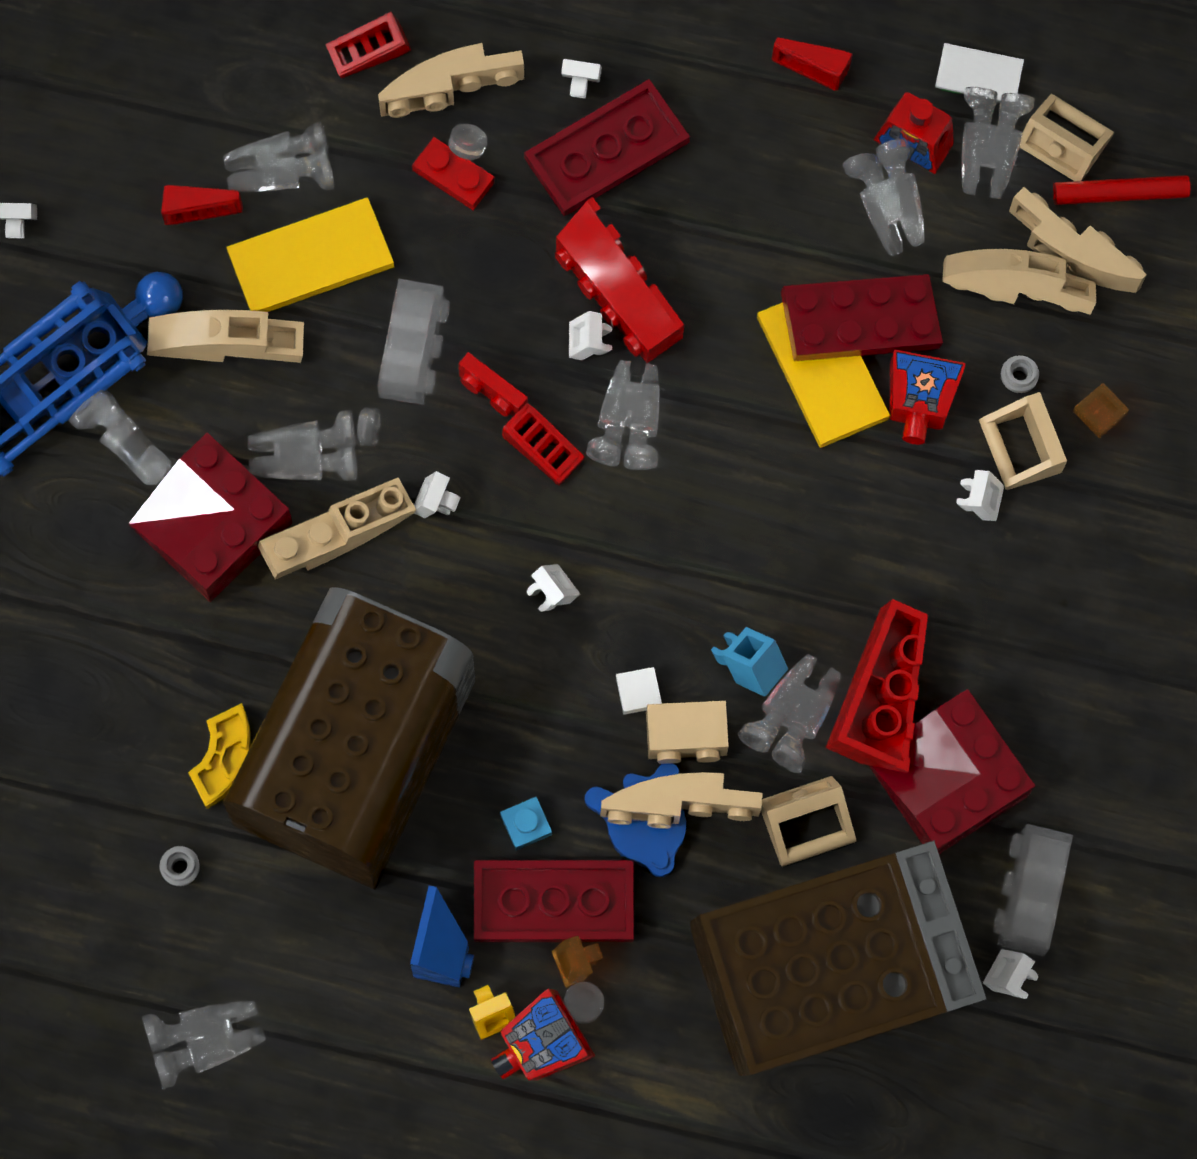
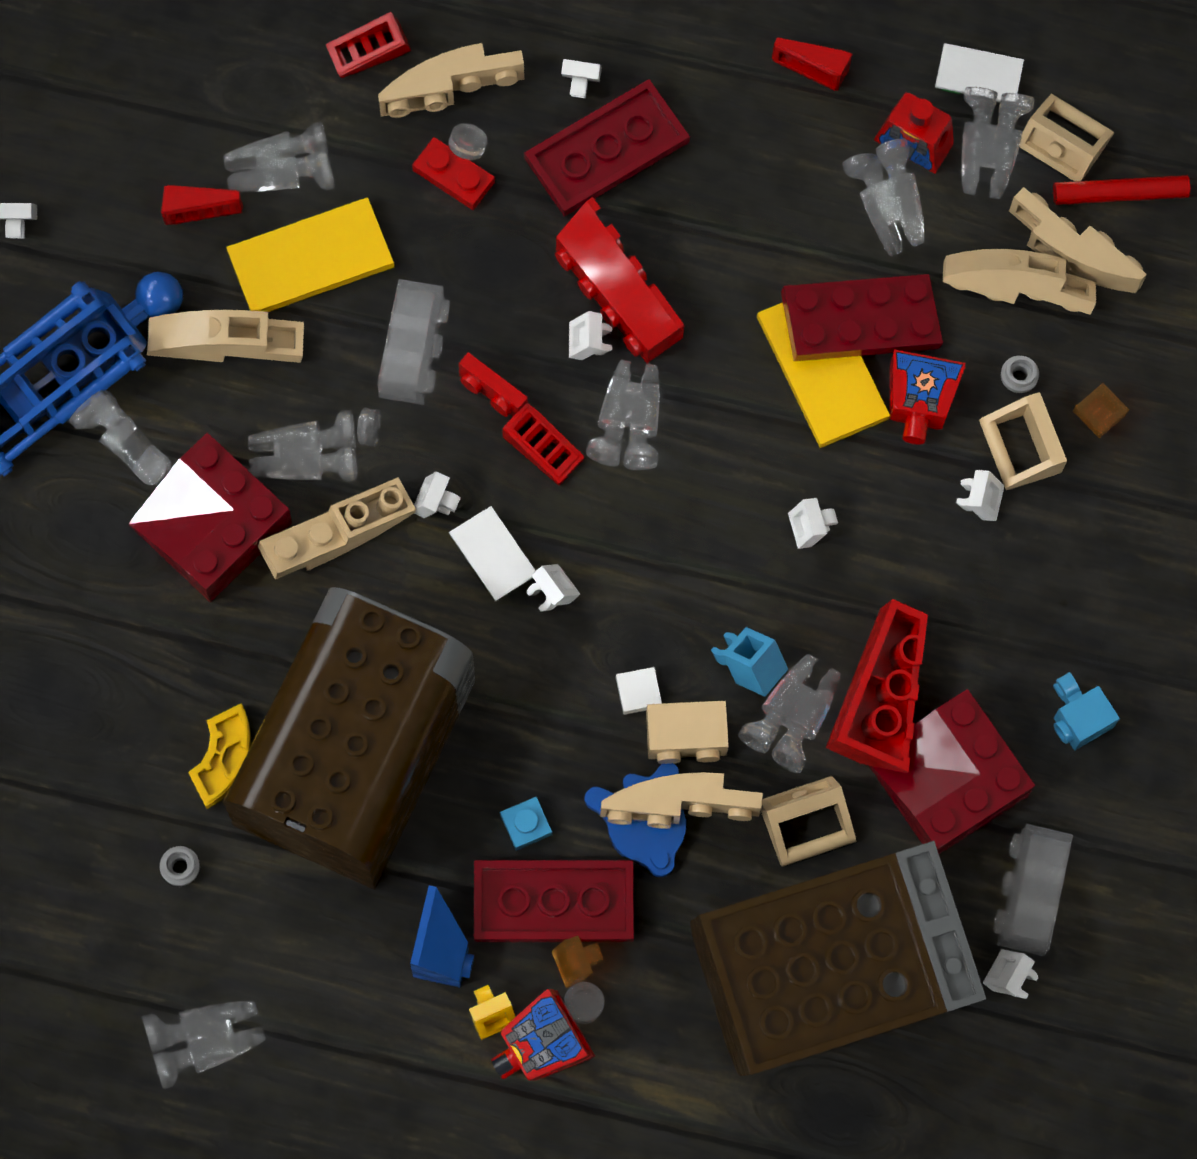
(493, 553): none -> white piece
(810, 522): none -> white tile
(1084, 715): none -> dark azure brick

